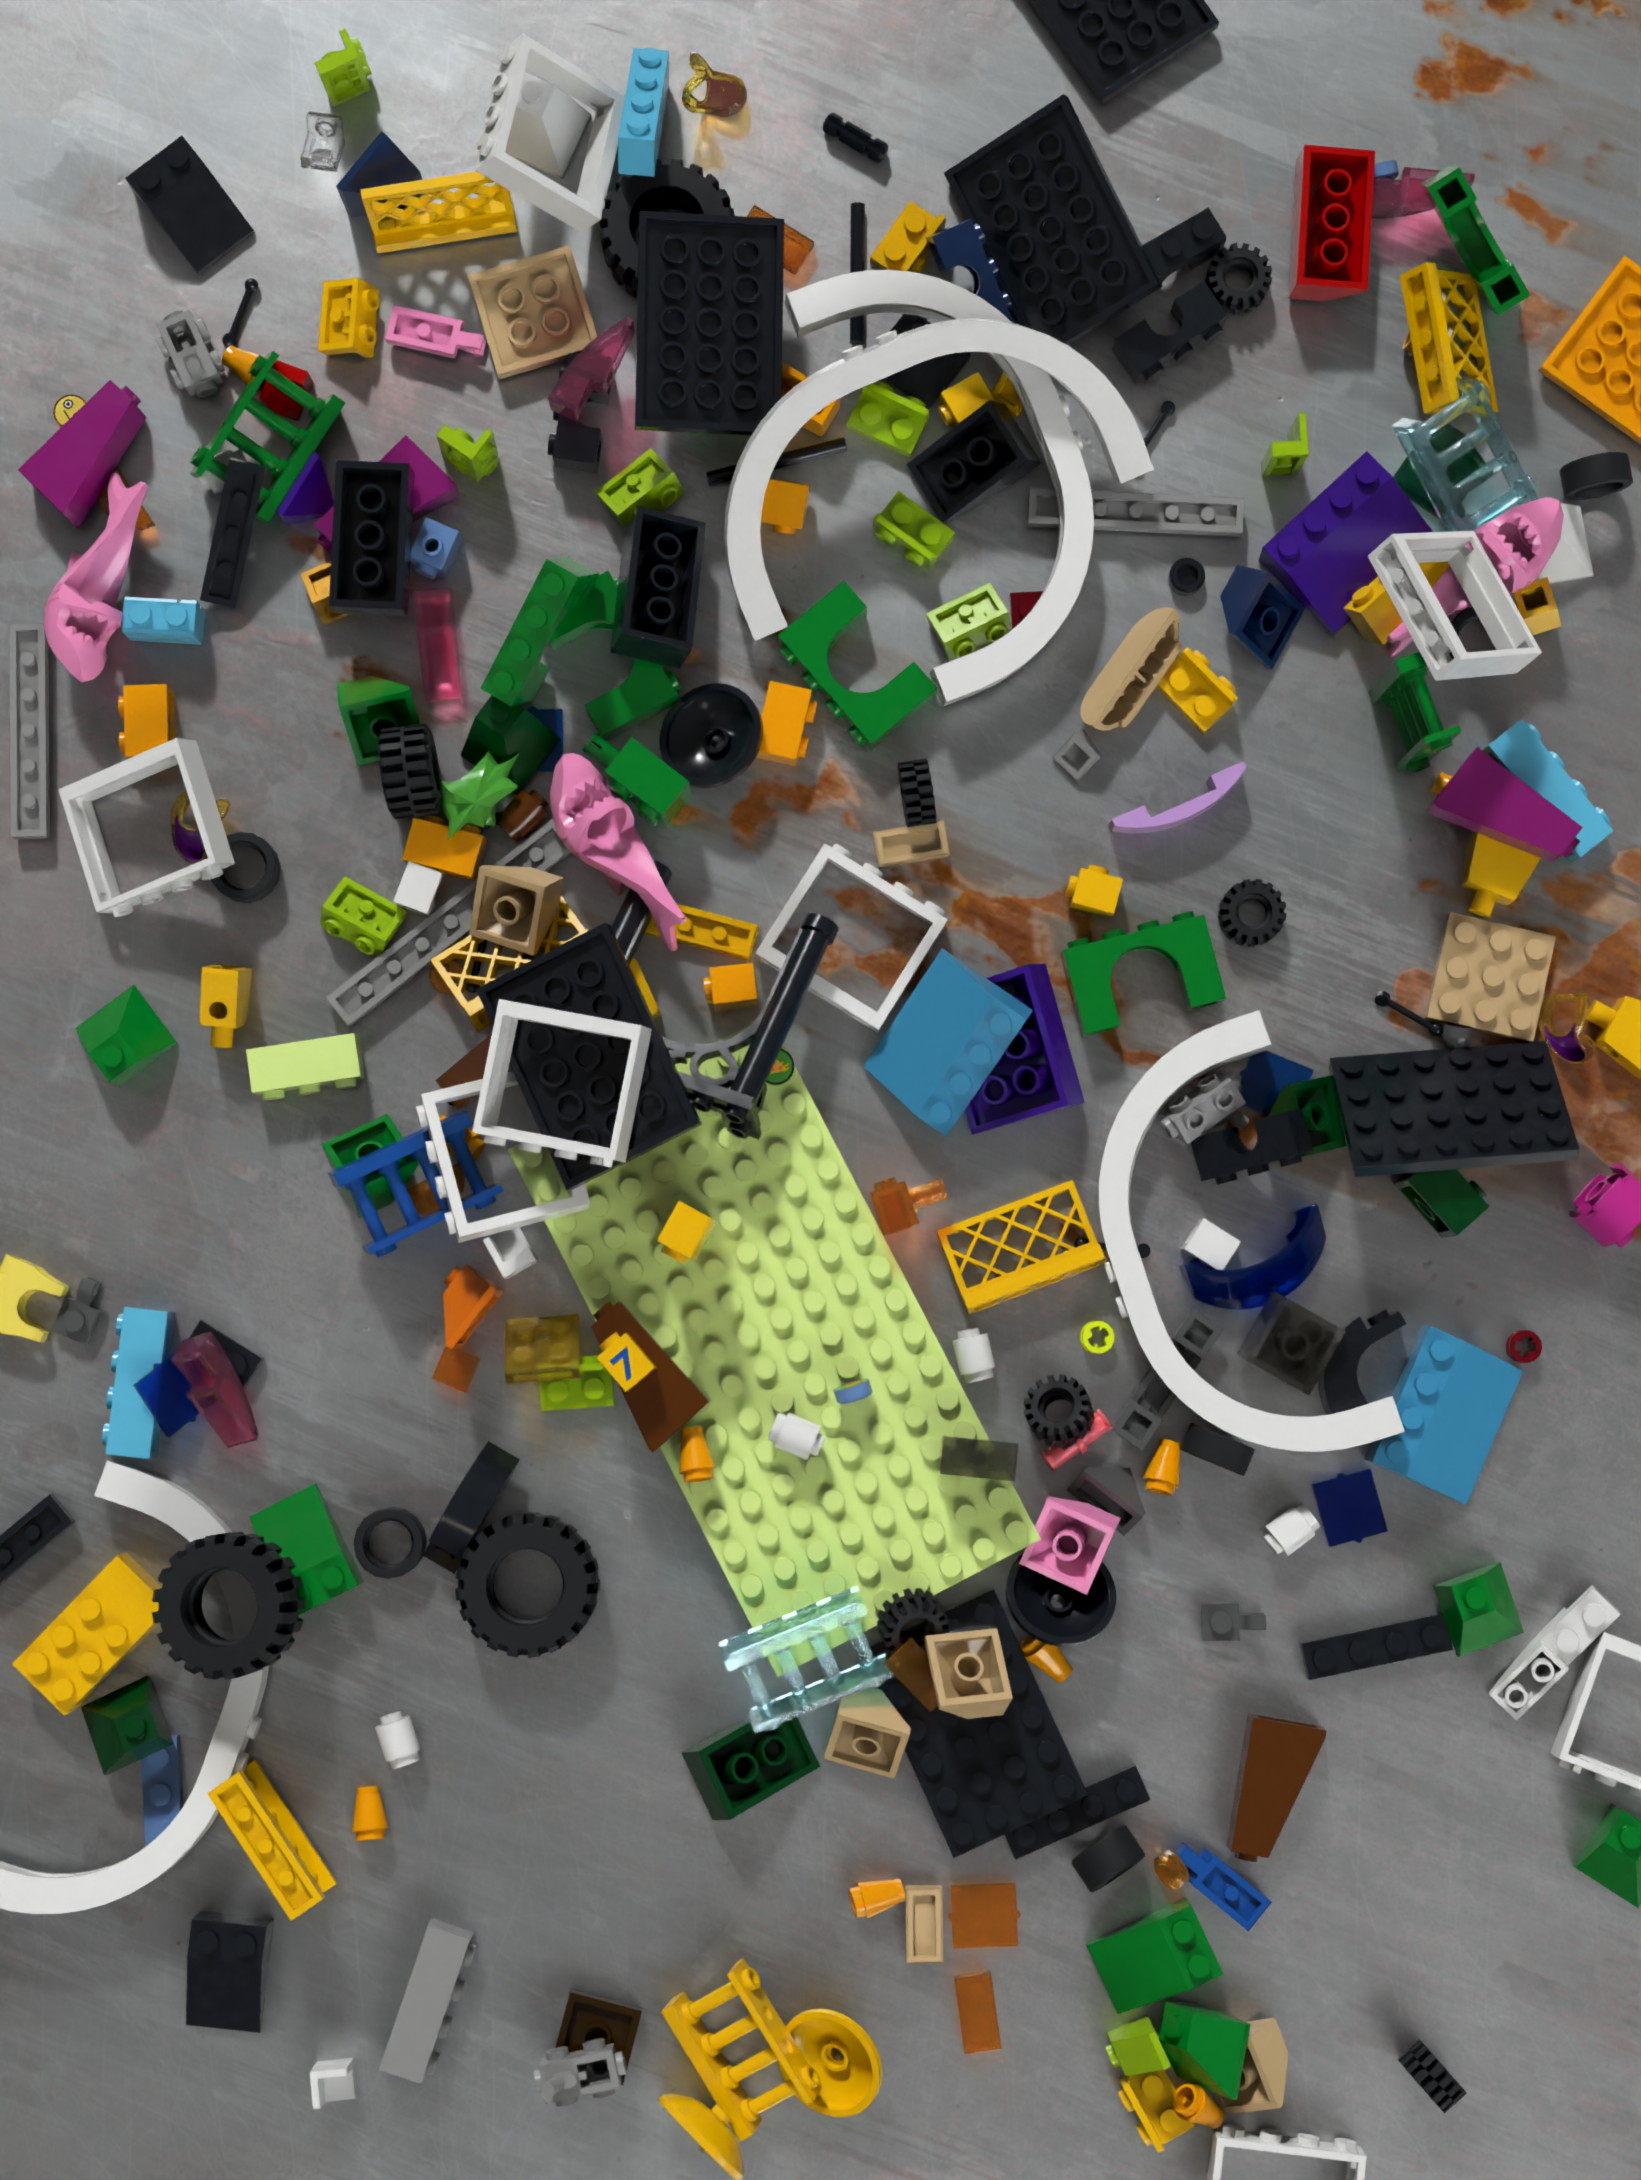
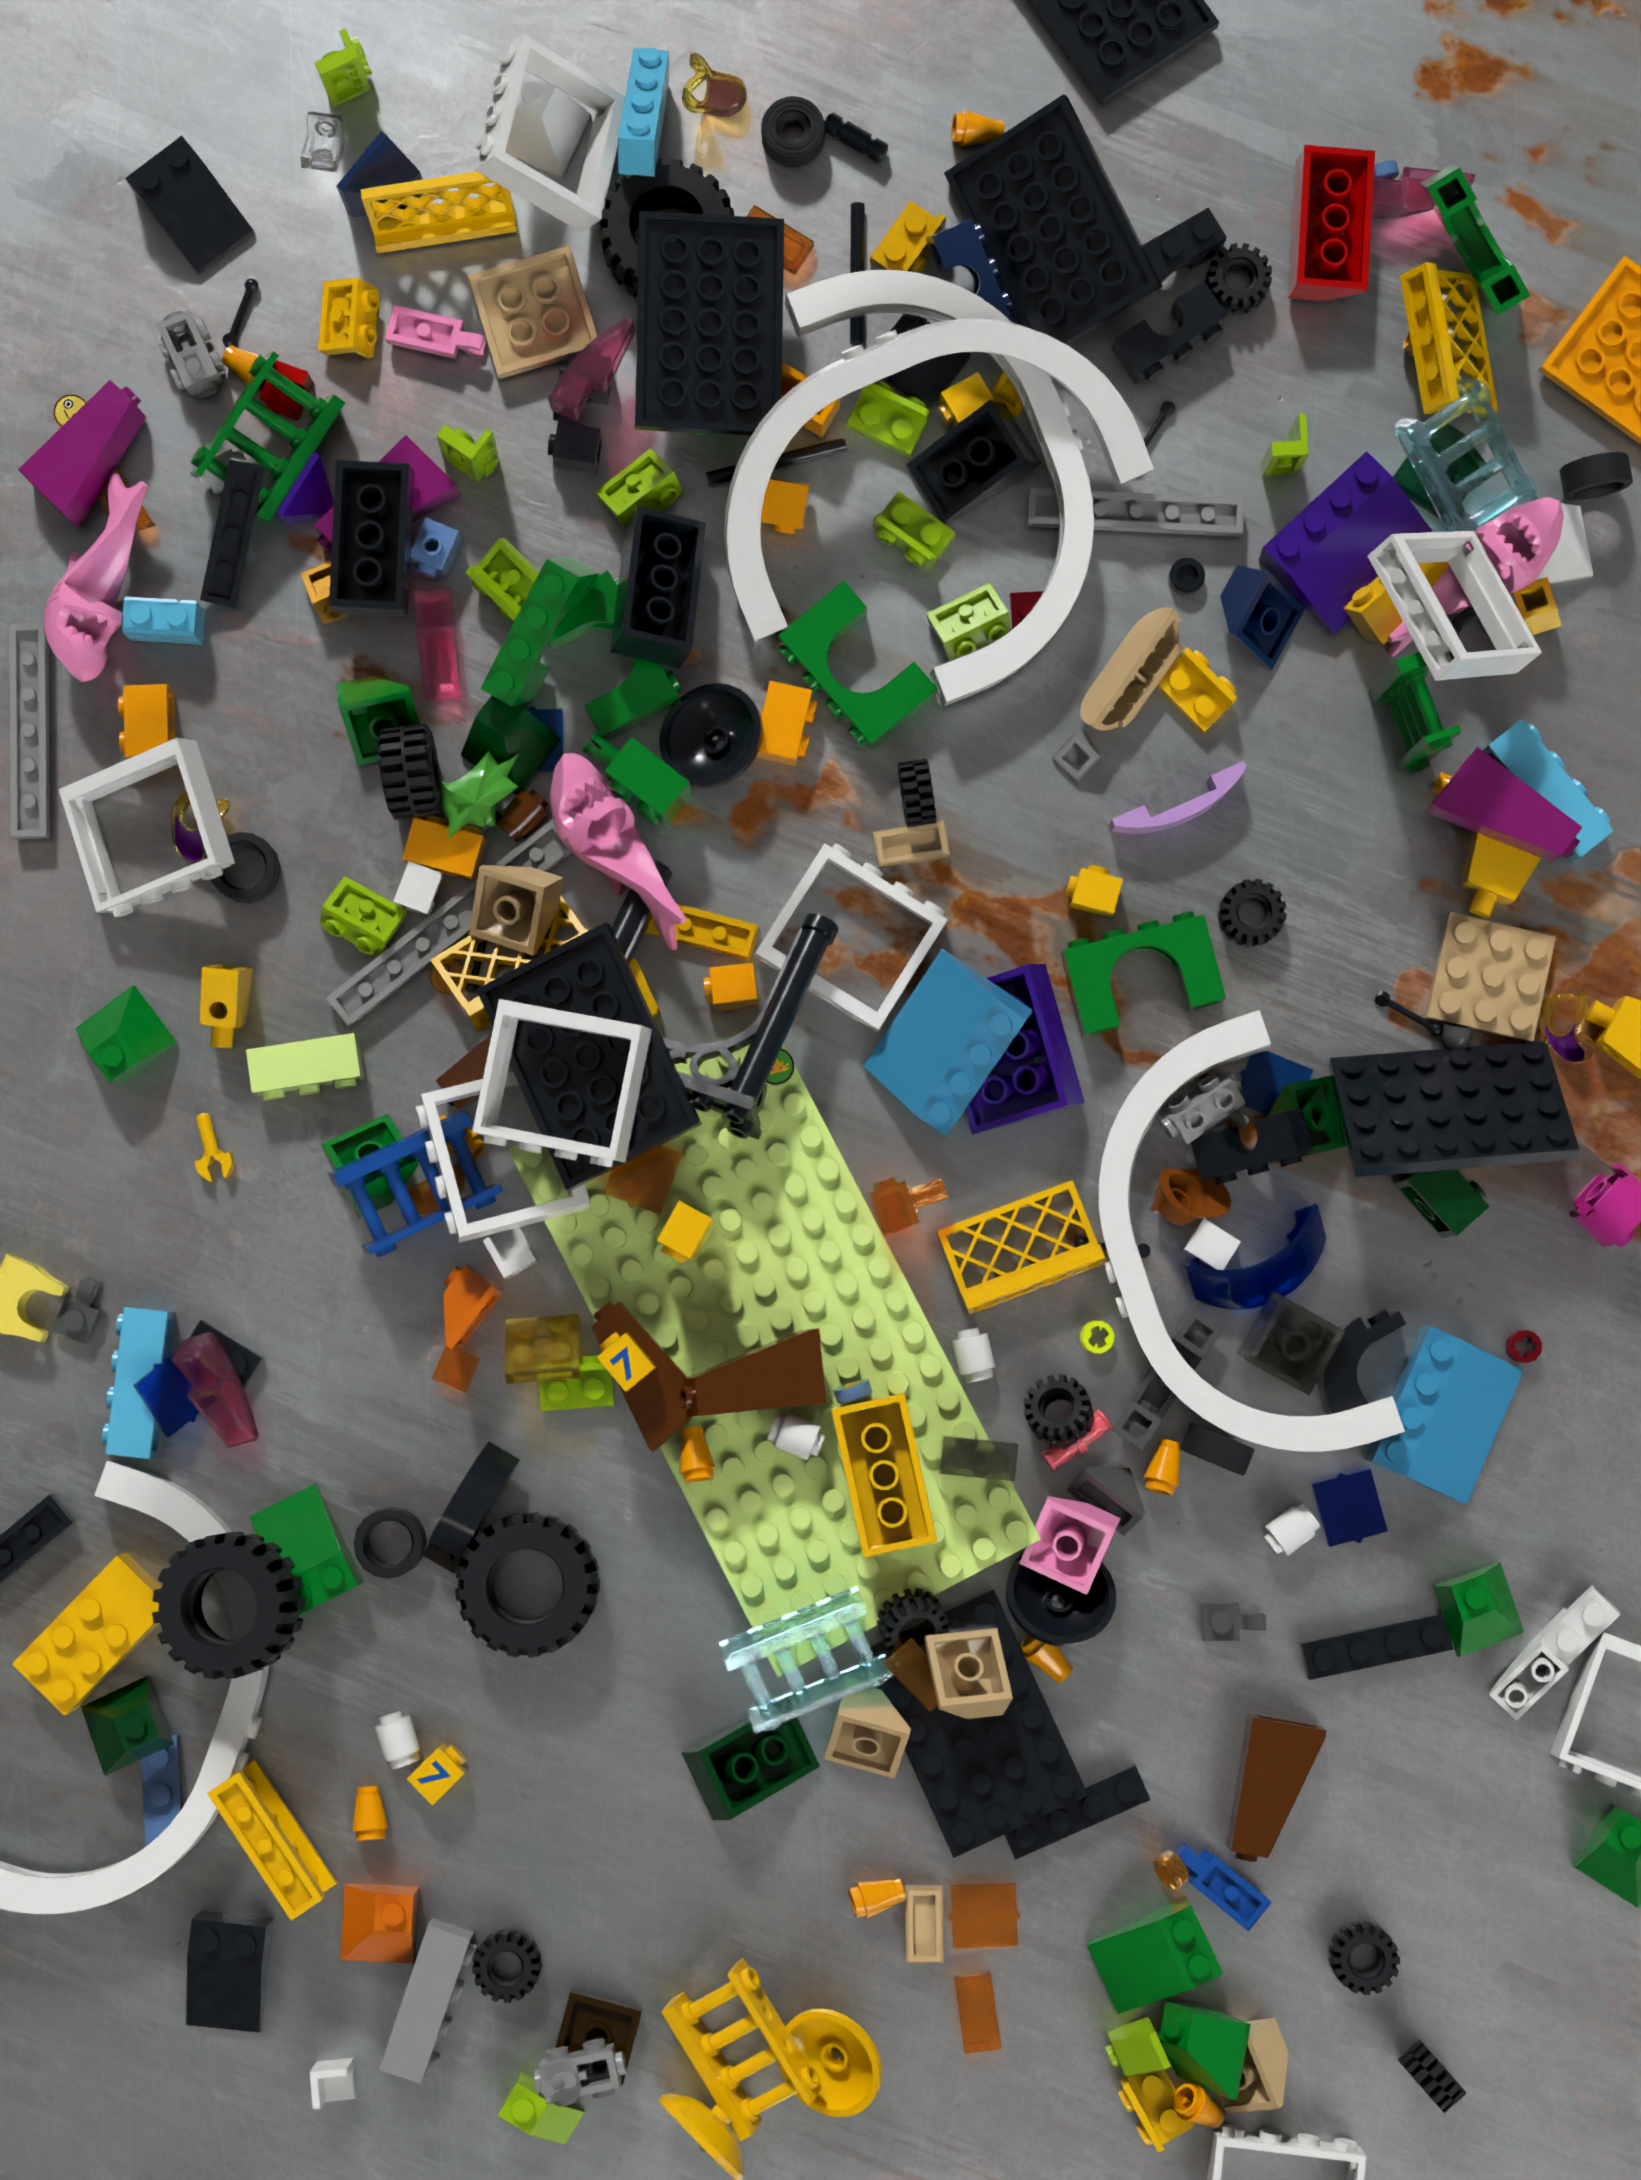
(211, 1150): none -> yellow bar
(379, 1923): none -> orange slope
(439, 1772): none -> yellow brick
(499, 1987): none -> black tyre
(504, 578): none -> lime bracket
(532, 2115): none -> lime slope
(645, 1179): none -> clear orange piece
(765, 1378): none -> reddish brown slope
(793, 111): none -> black tyre
(884, 1475): none -> yellow brick
(974, 129): none -> light orange cone
(1108, 1858): black tyre -> none
(1185, 1197): none -> dark orange piece
(1384, 1968): none -> black tyre

